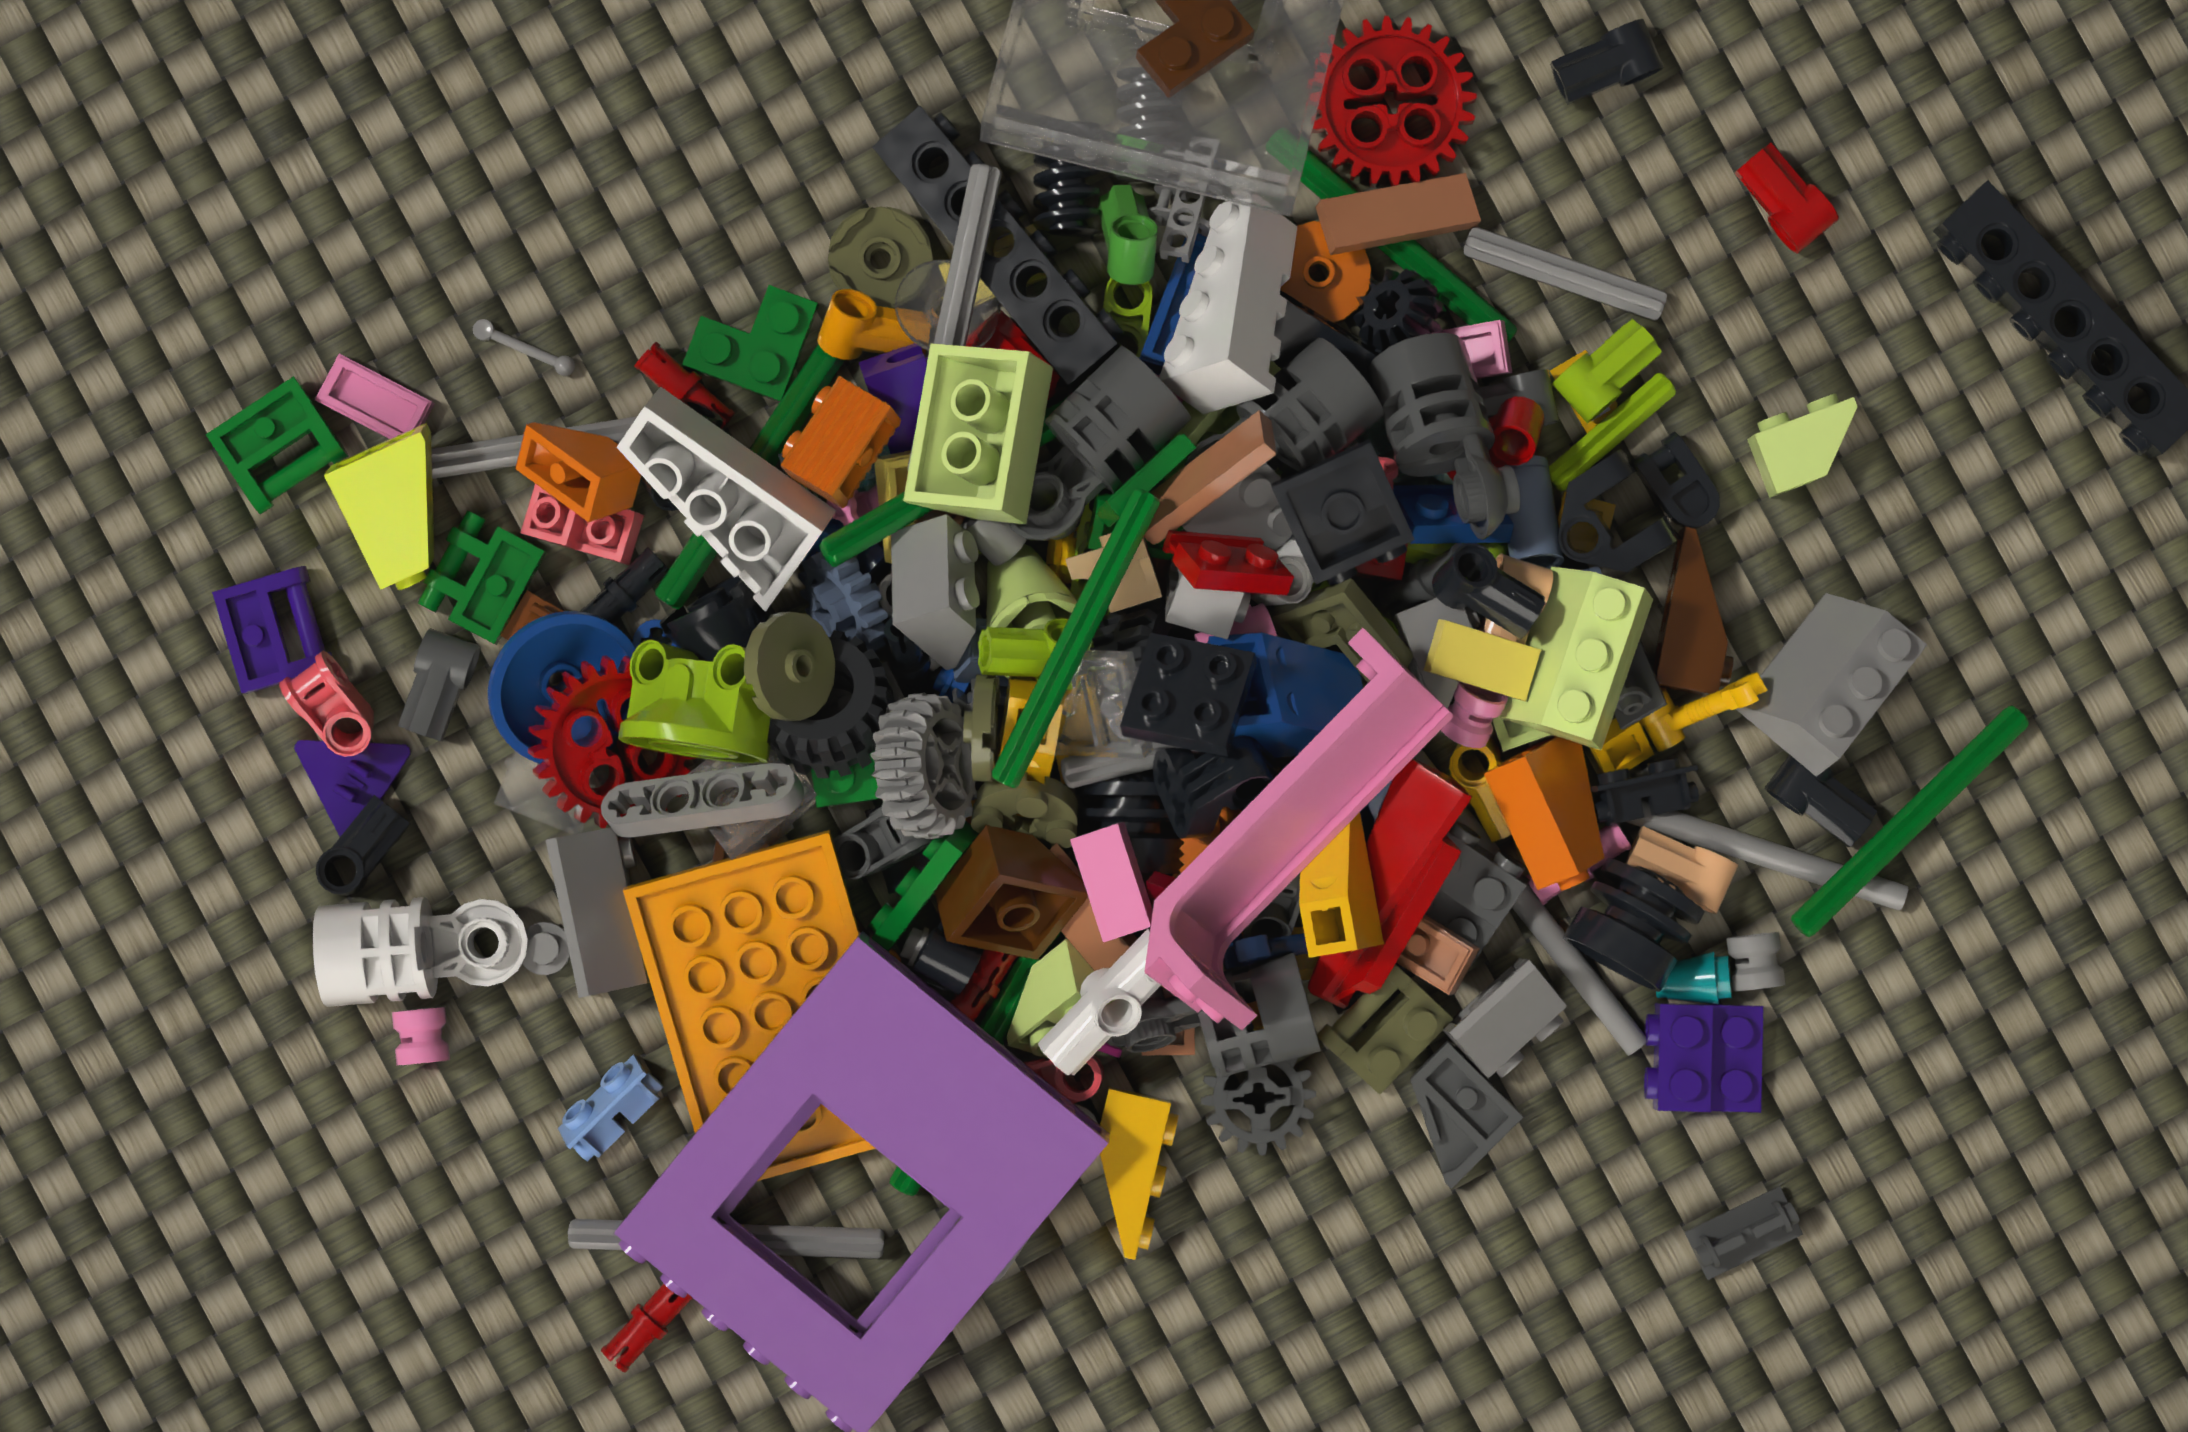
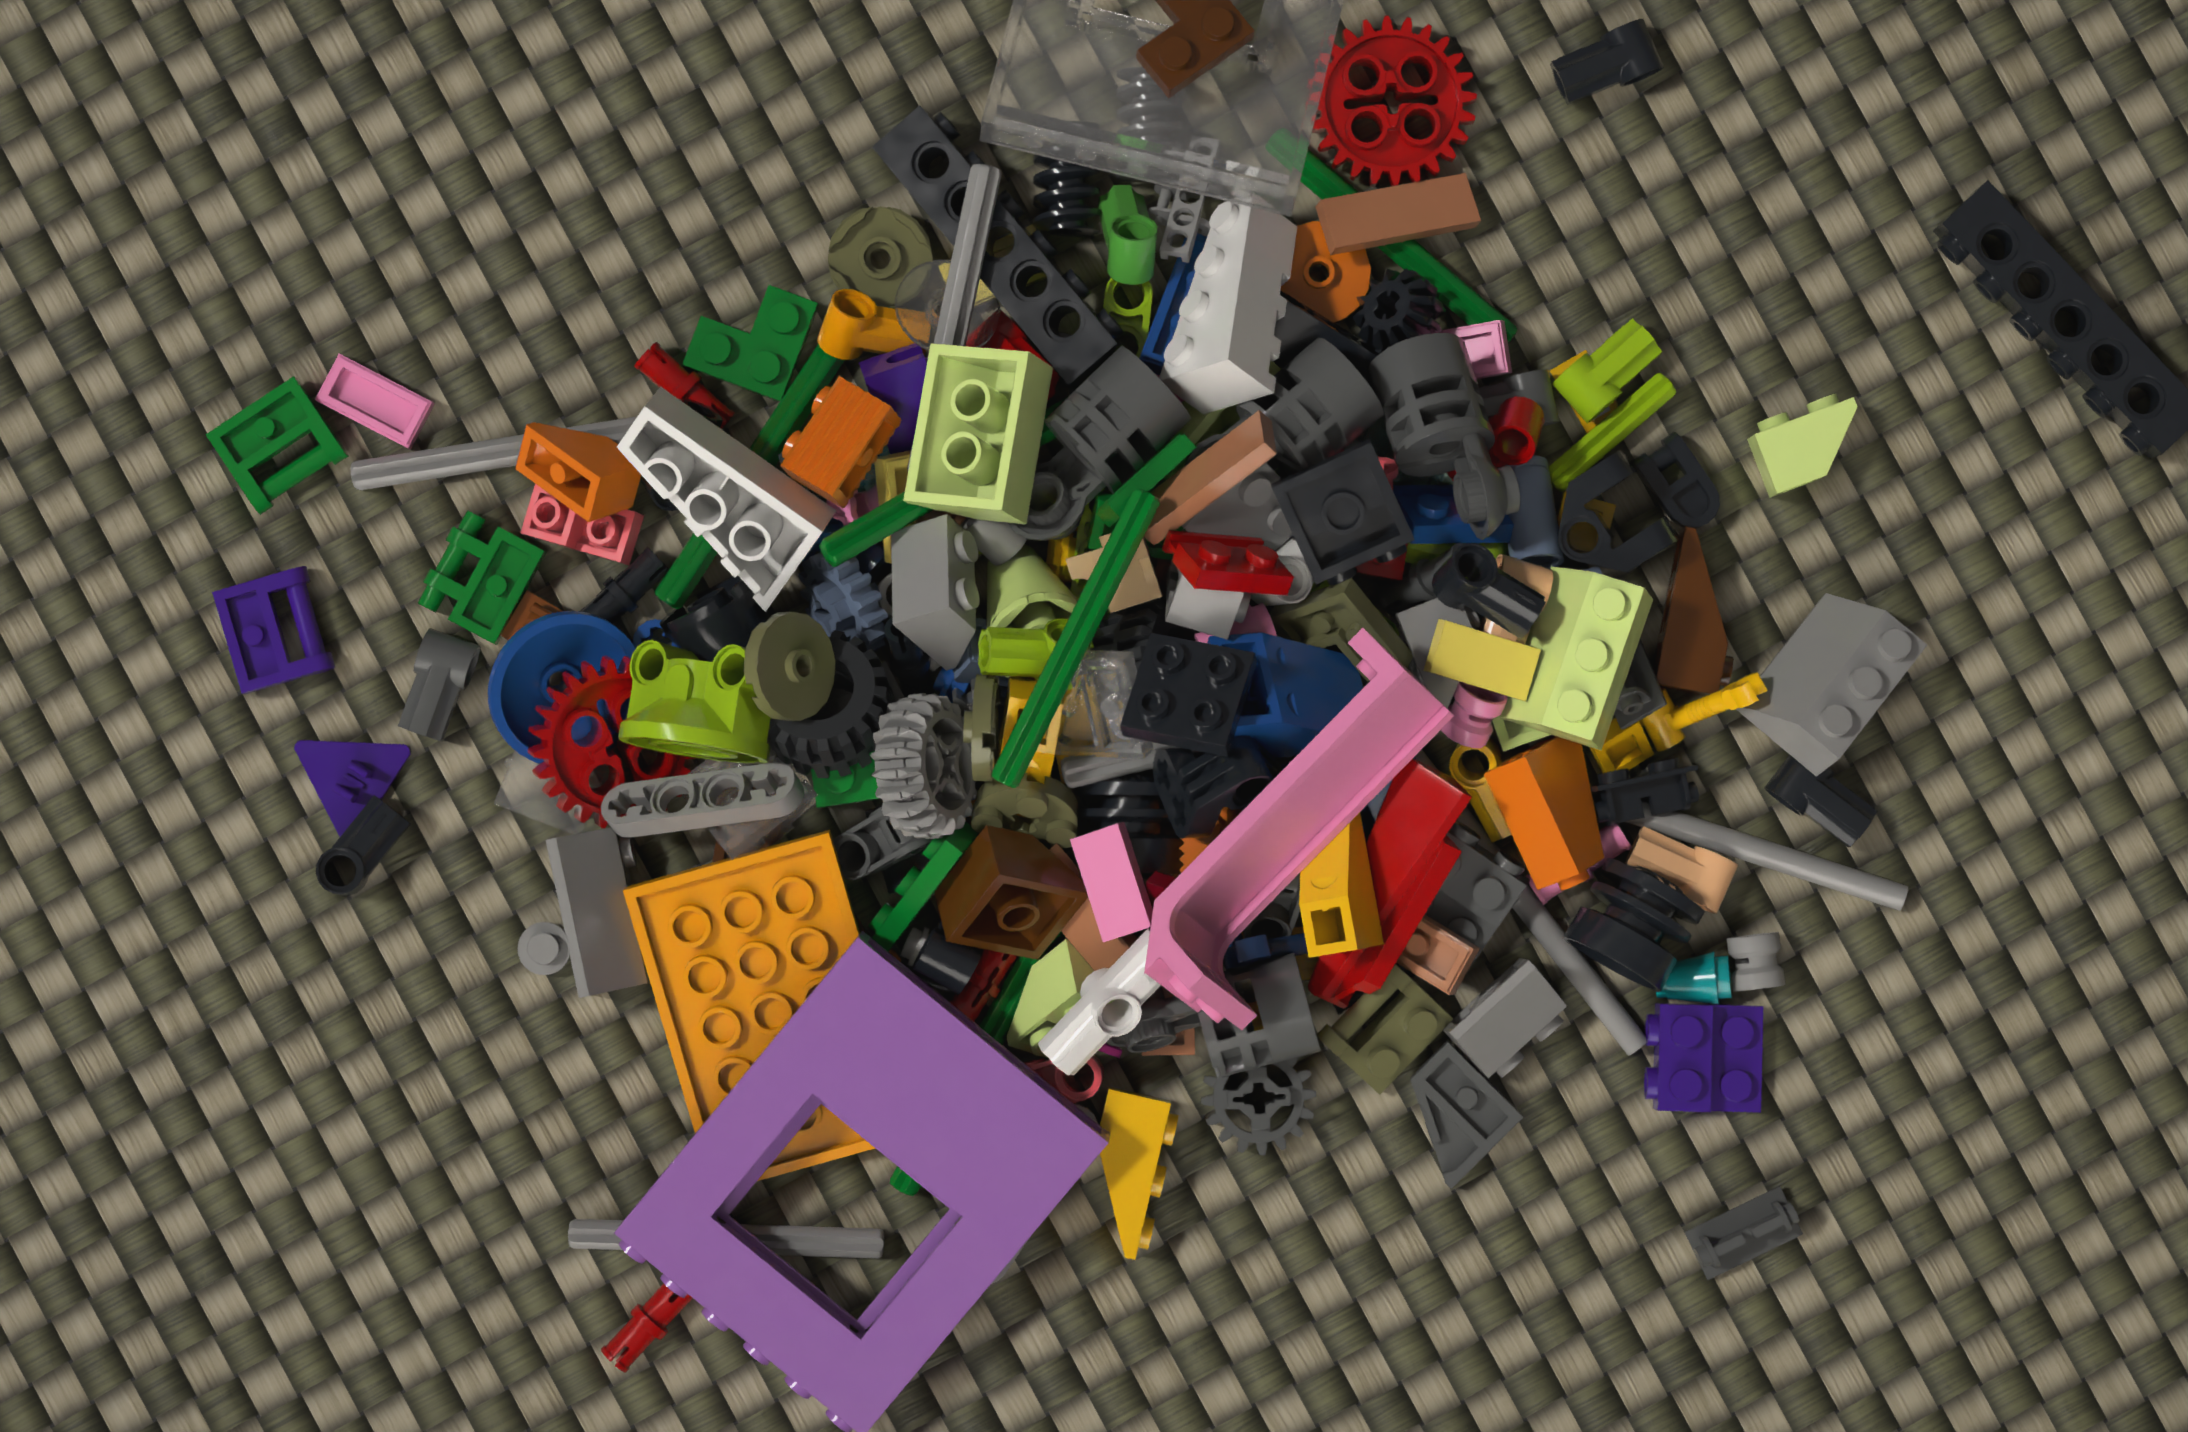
(326, 695): coral piece -> none
(390, 505): neon yellow slope -> none
(407, 949): white cylinder -> none
(420, 1036): bright pink wheel -> none
(486, 331): light grey hinge -> none
(590, 1123): light blue hinge -> none
(1565, 273): light grey axle -> none
(1794, 209): red piece -> none
(1909, 821): green axle -> none

